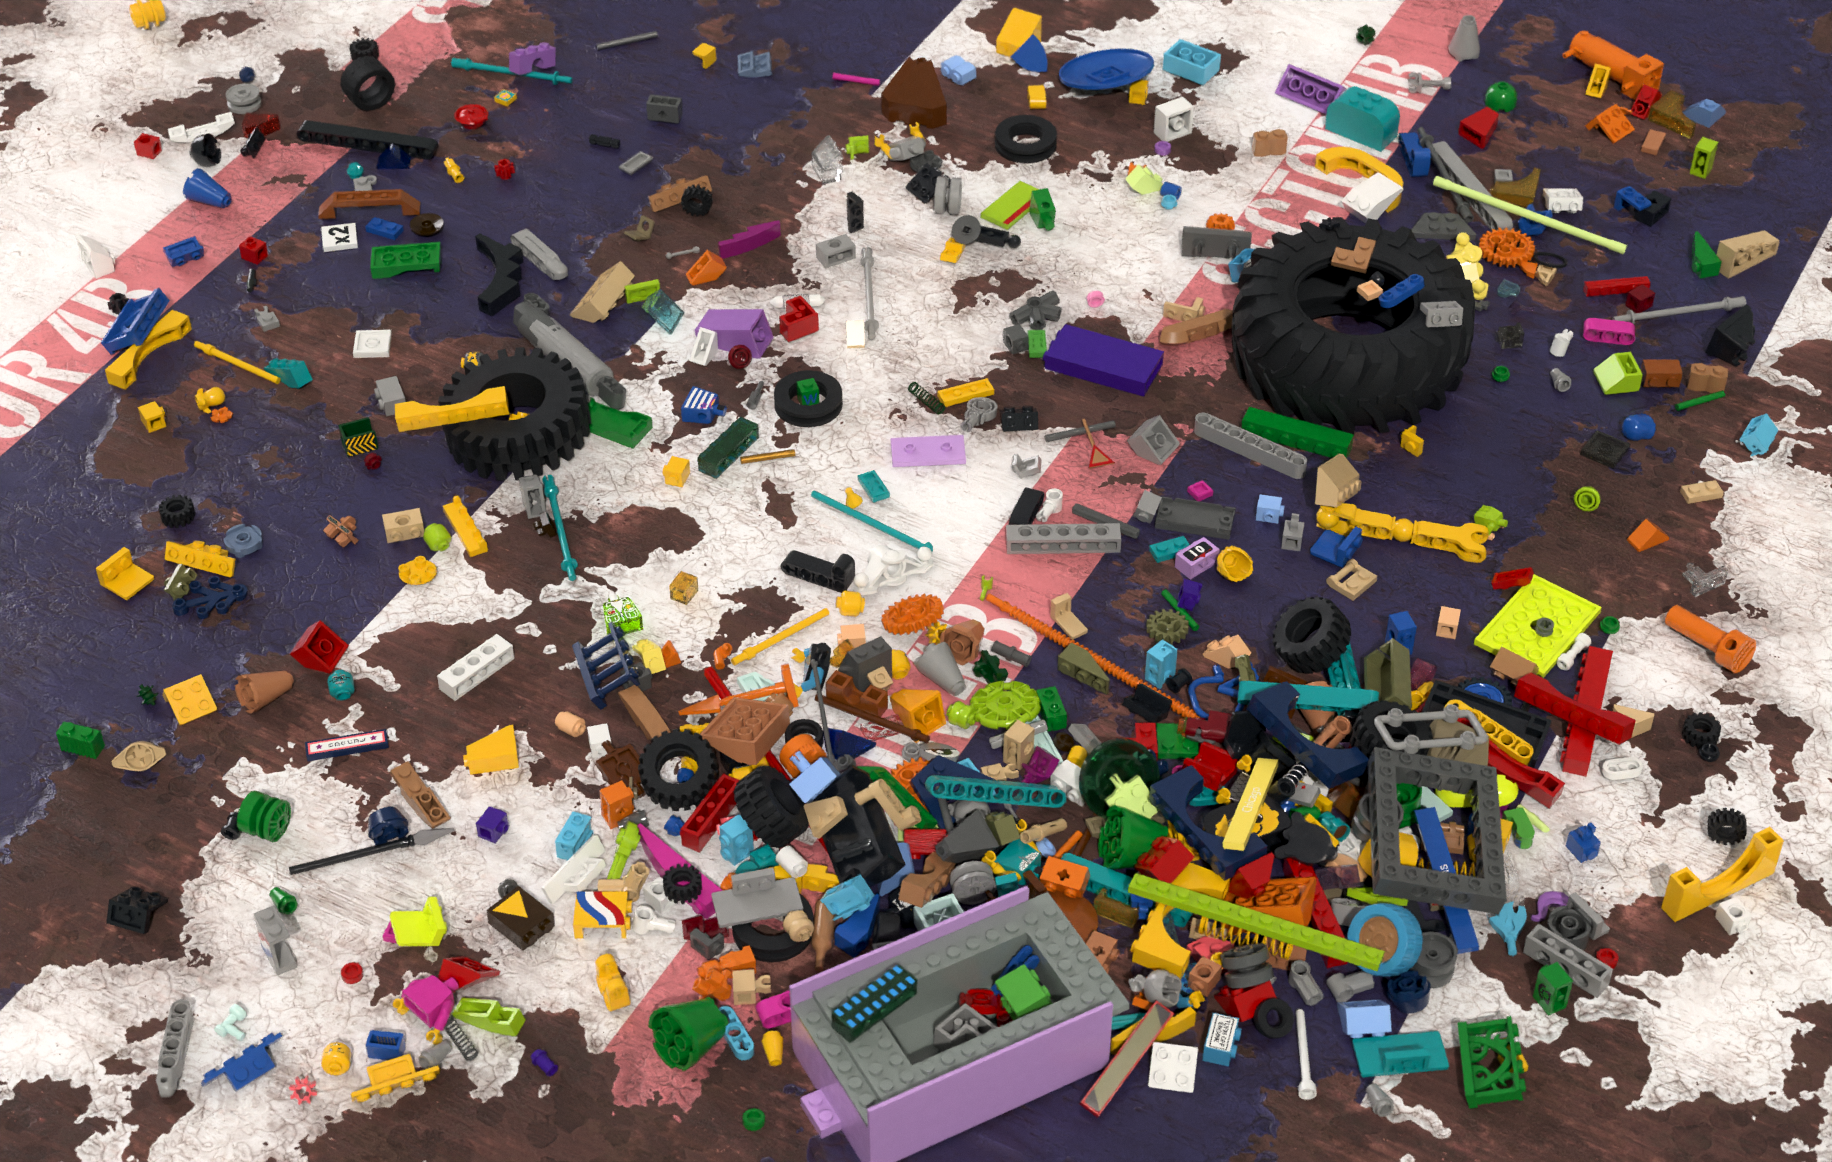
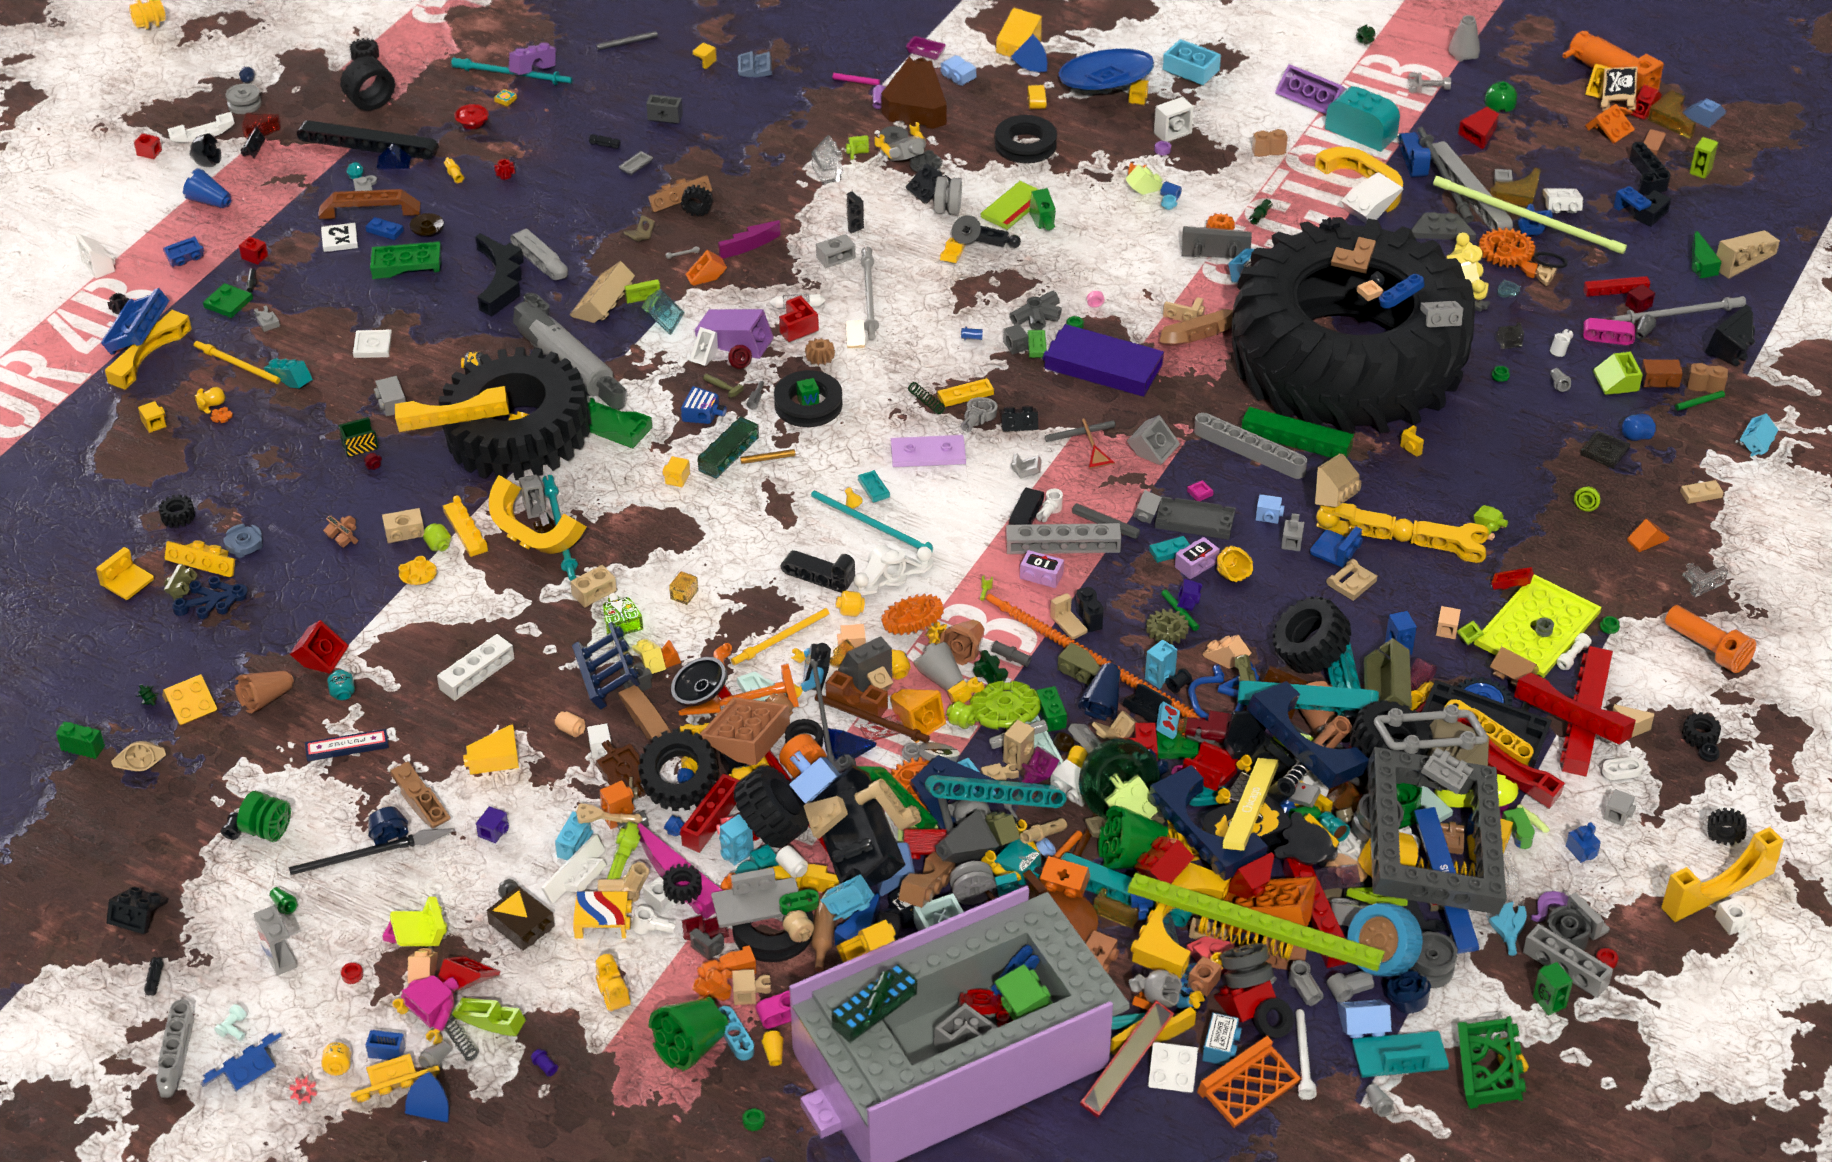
(153, 976): none -> black axle
(227, 300): none -> green plate
(422, 964): none -> light nougat slope
(427, 1099): none -> blue shield
(501, 510): none -> yellow arch
(589, 813): none -> tan piece
(593, 586): none -> tan brick
(699, 681): none -> black dish
(732, 391): none -> olive piece
(799, 901): none -> green beam
(820, 351): none -> medium nougat gear
(867, 941): none -> yellow arch
(877, 96): none -> medium lavender cone
(879, 994): none -> dark green pin
(894, 134): none -> dark grey piece
(927, 45): none -> magenta piece
(963, 690): none -> yellow plate
(969, 333): none -> blue pin
(1041, 569): none -> lavender brick
(1075, 321): none -> green tile
(1089, 609): none -> black brick
(1102, 694): none -> dark blue cone
(1121, 727): none -> tan bracket
(1167, 720): none -> medium azure tile
(1240, 1065): none -> orange fence
(1260, 211): none -> dark green pin
(1345, 814): none -> dark tan plate
(1447, 770): none -> light grey plate
(1470, 633): none -> lime slope
(1619, 807): none -> light grey brick
(1620, 85): none -> flag
(1645, 326): none -> dark grey cone
(1653, 172): none -> black beam

